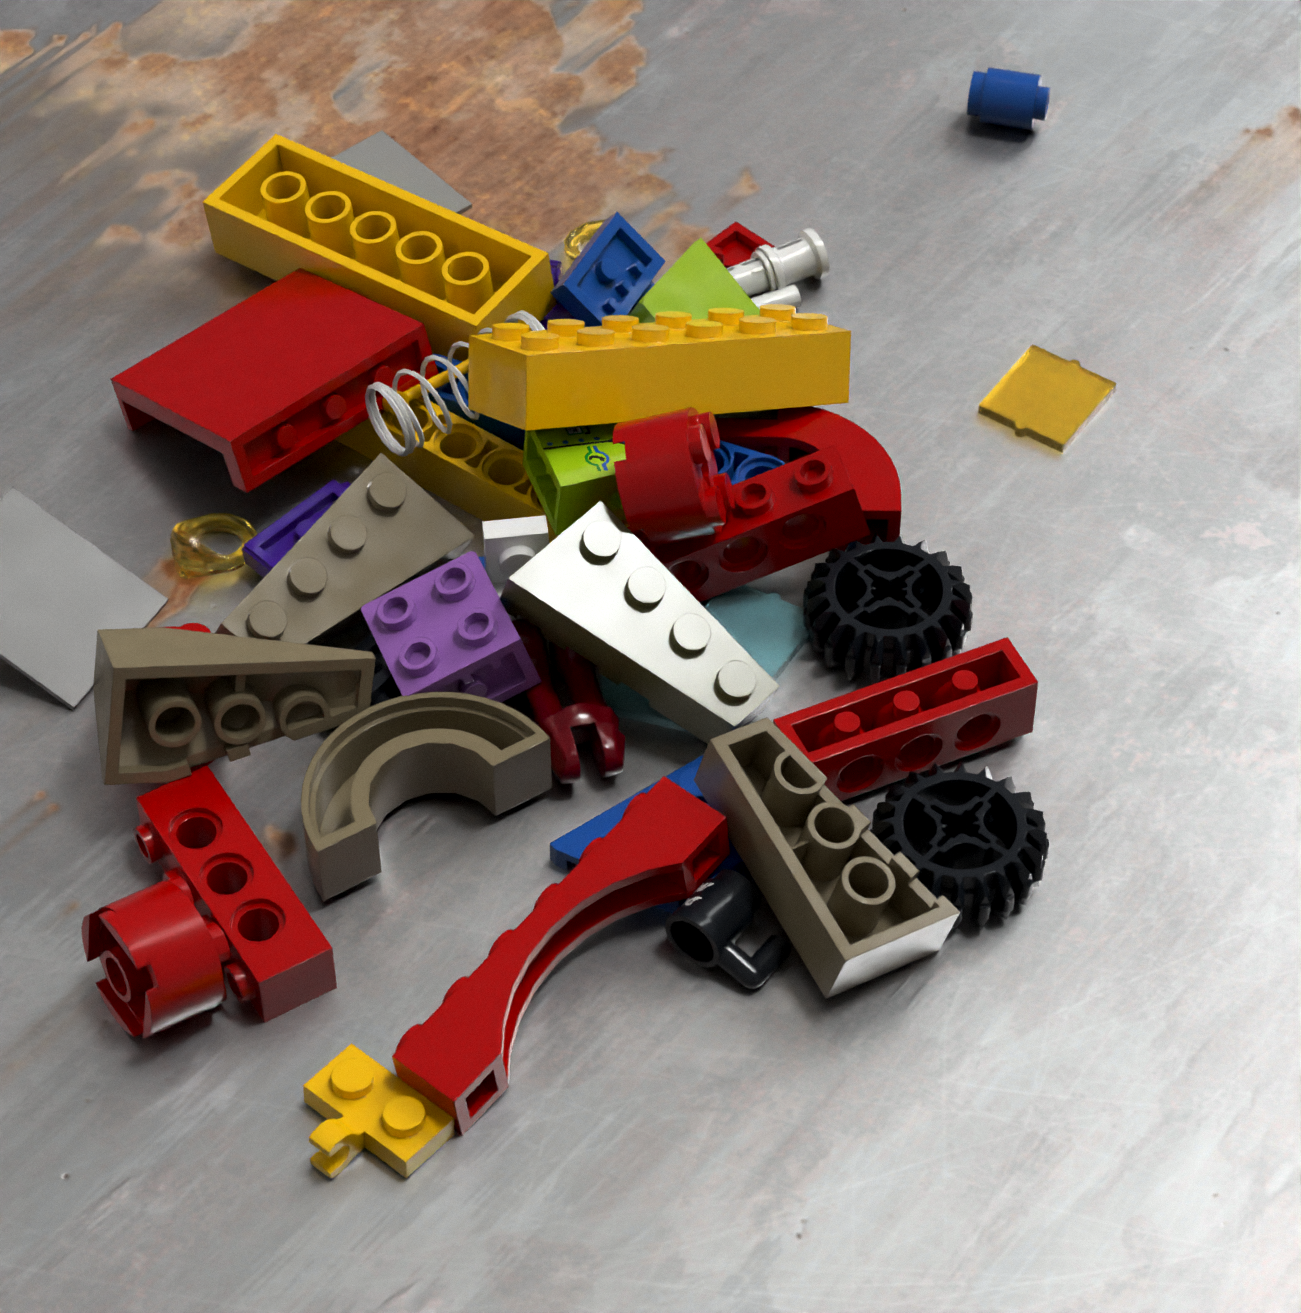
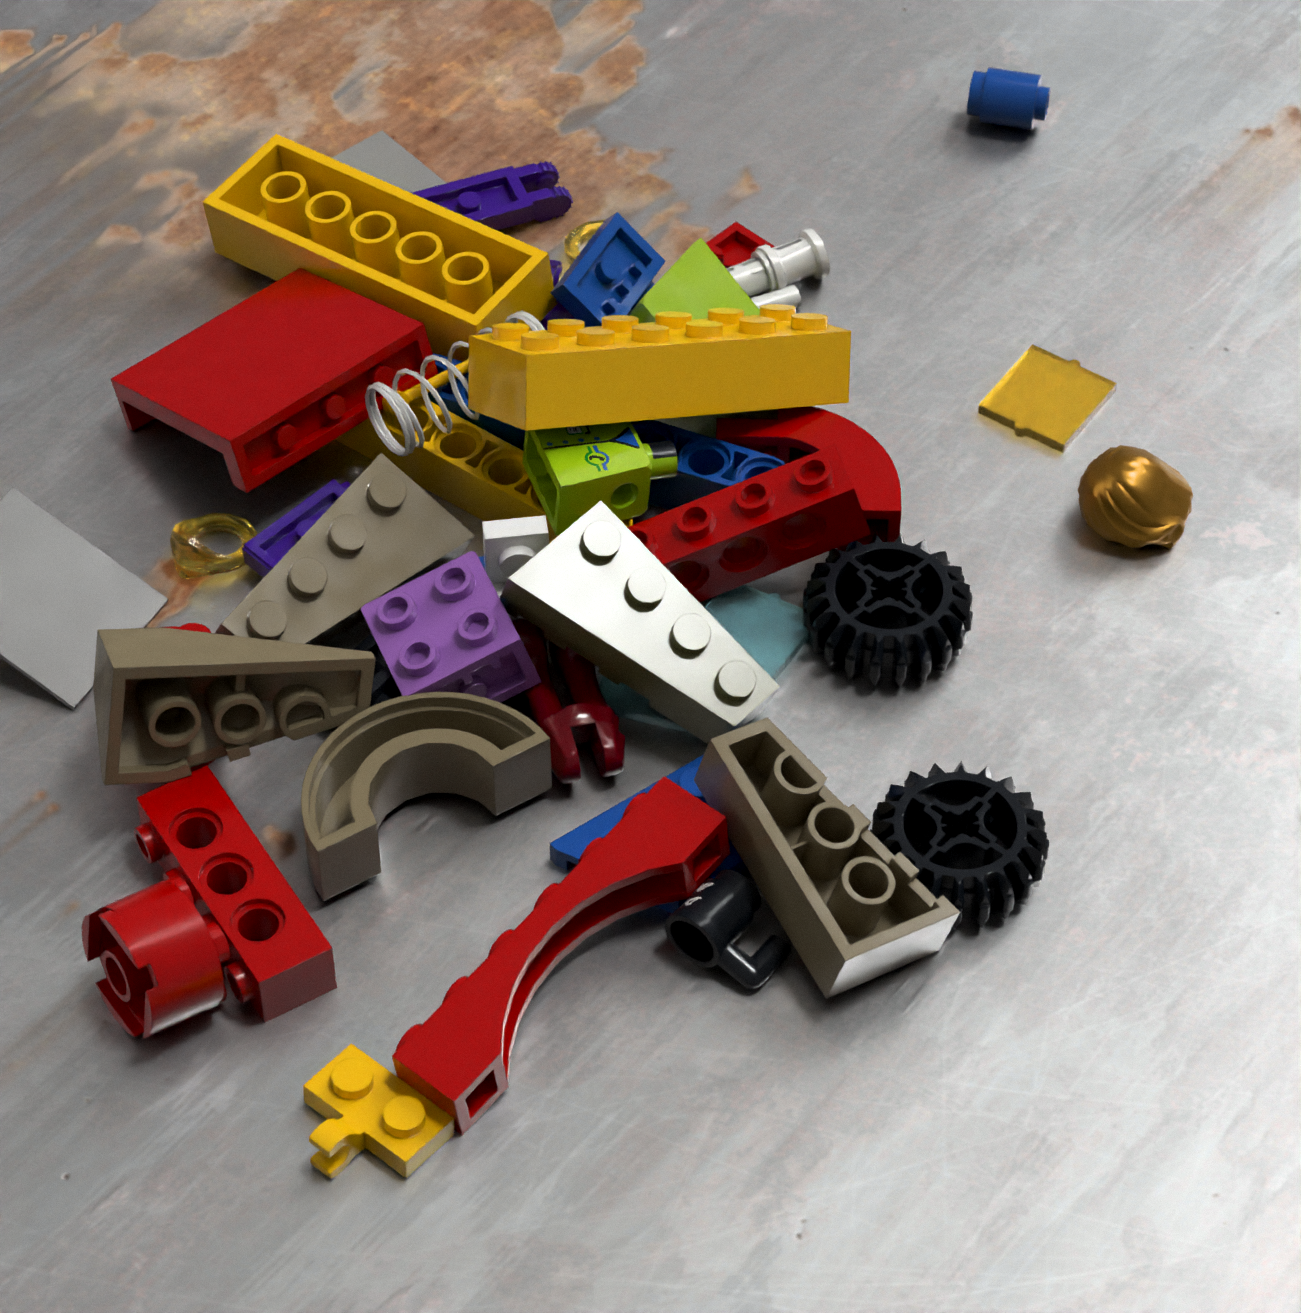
(505, 196): none -> dark purple hinge
(672, 476): red brick -> none
(917, 719): red brick -> none
(1134, 498): none -> pearl gold hair

